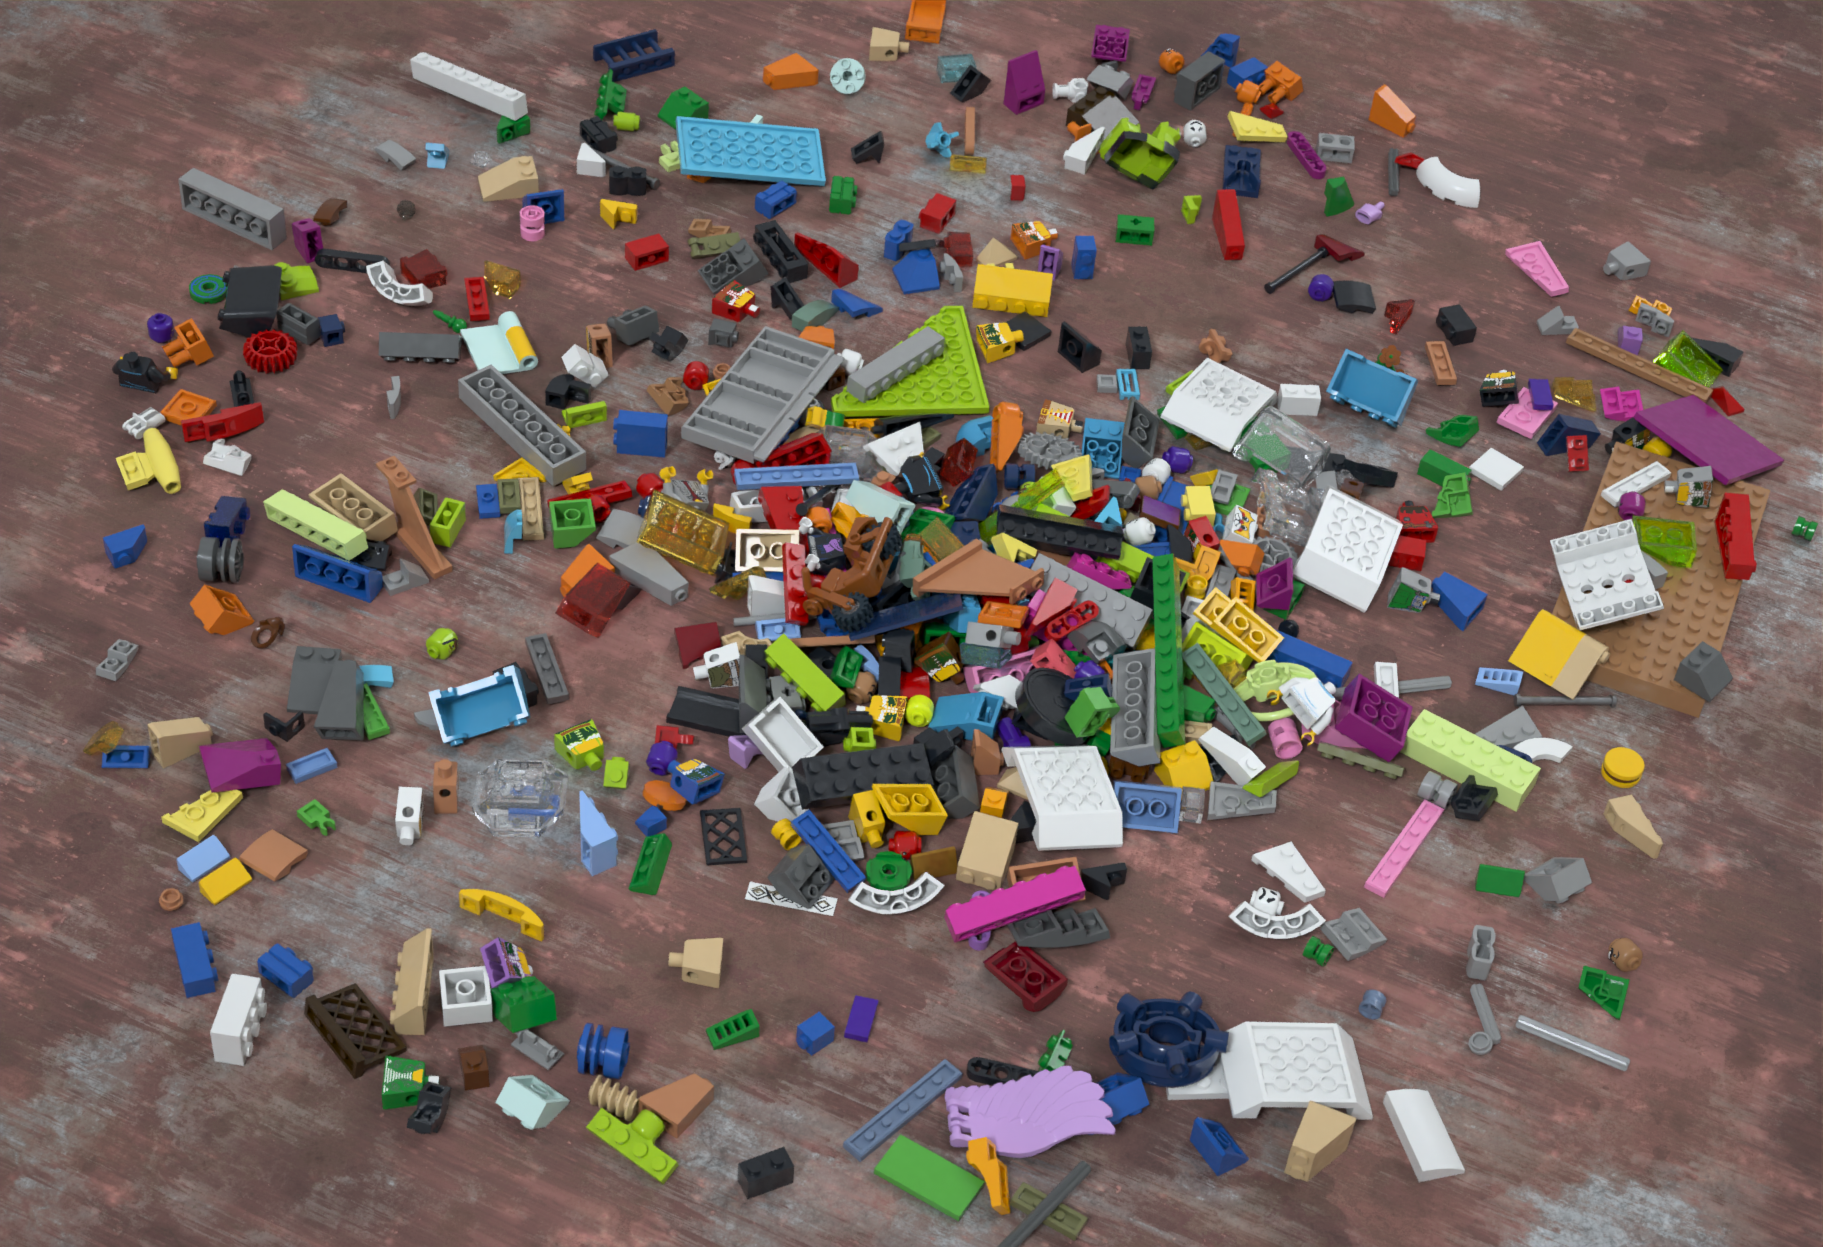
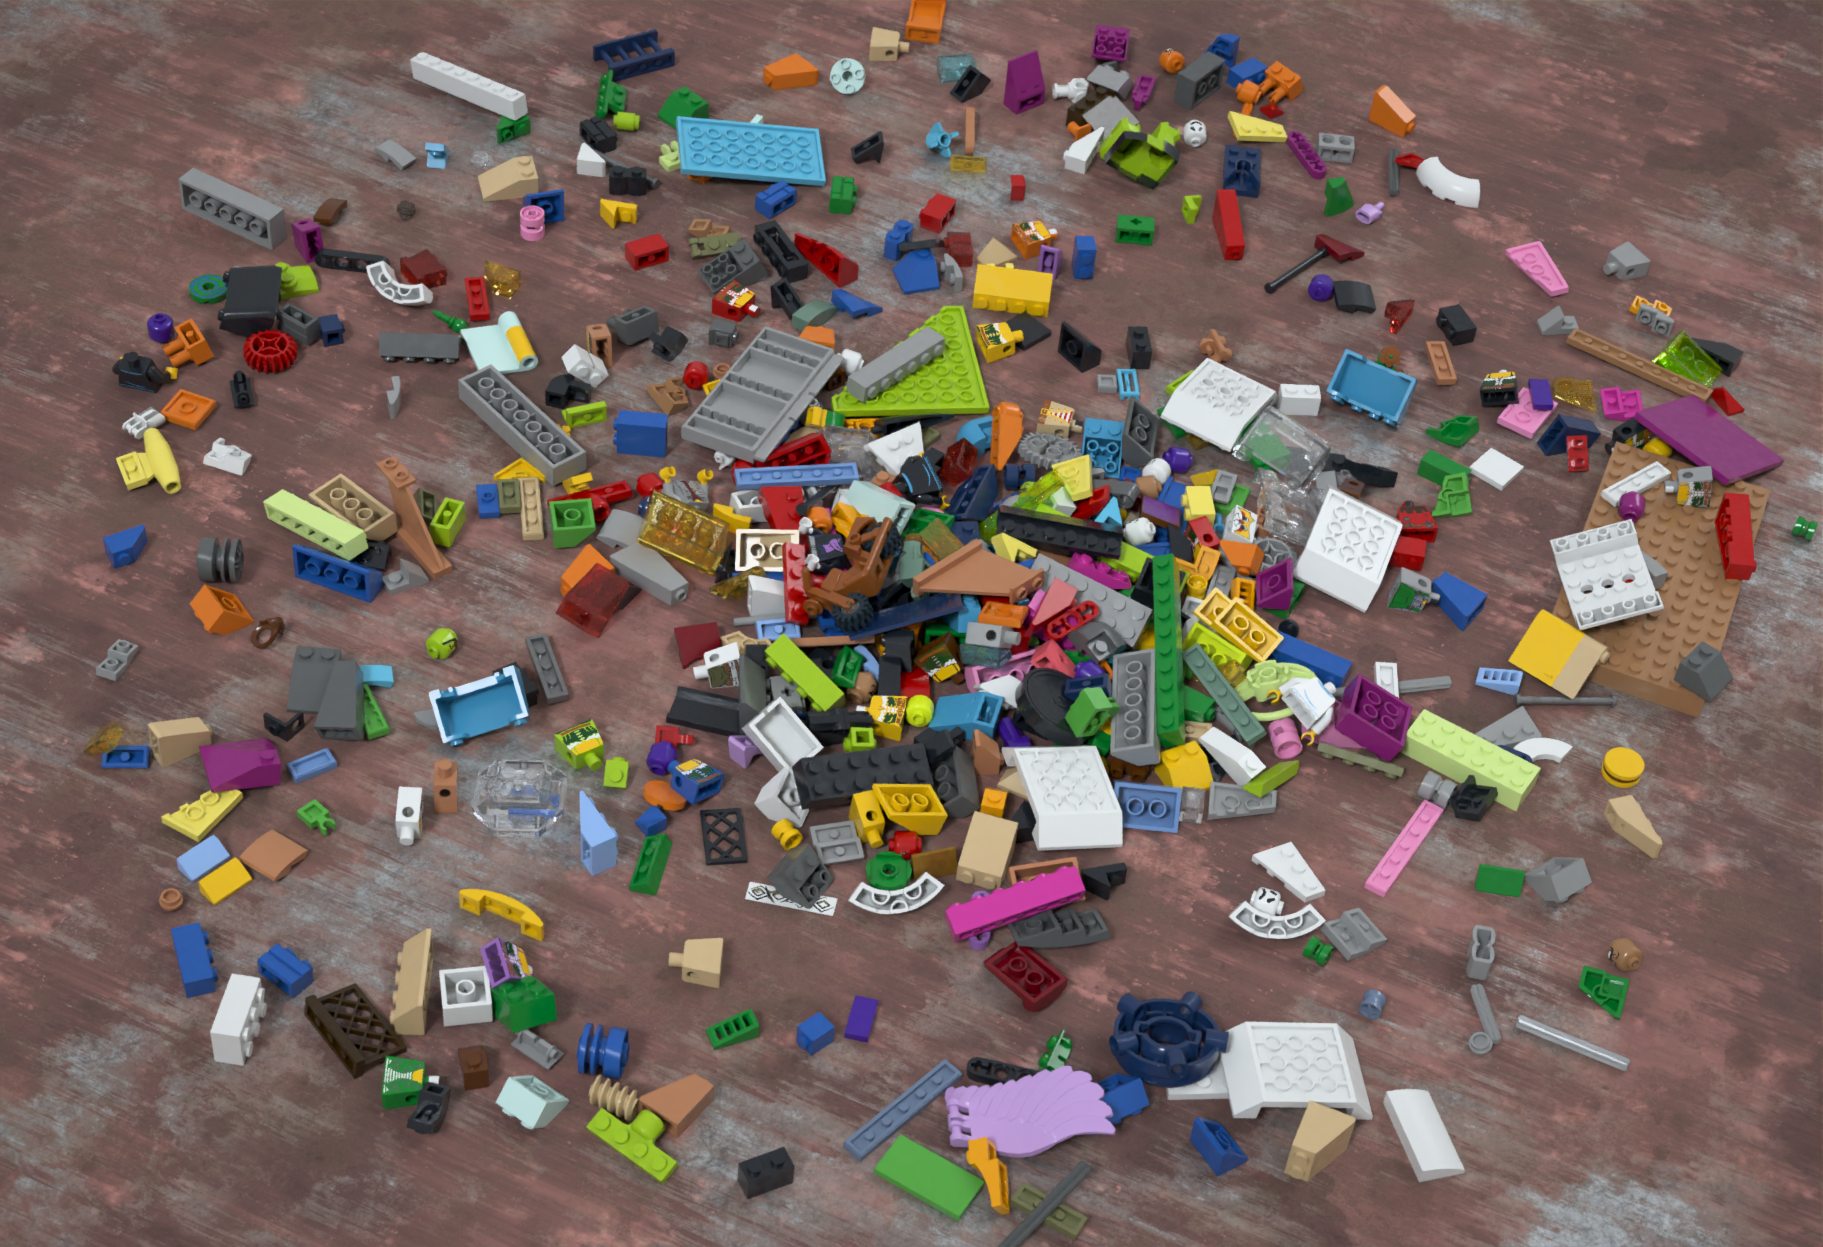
(222, 425): red slope -> none
(228, 519): clear blue wedge -> none
(512, 530): medium azure slope -> none
(828, 851): blue plate -> none
(1630, 339): medium lavender slope -> none
(1667, 539): clear neon green slope -> none

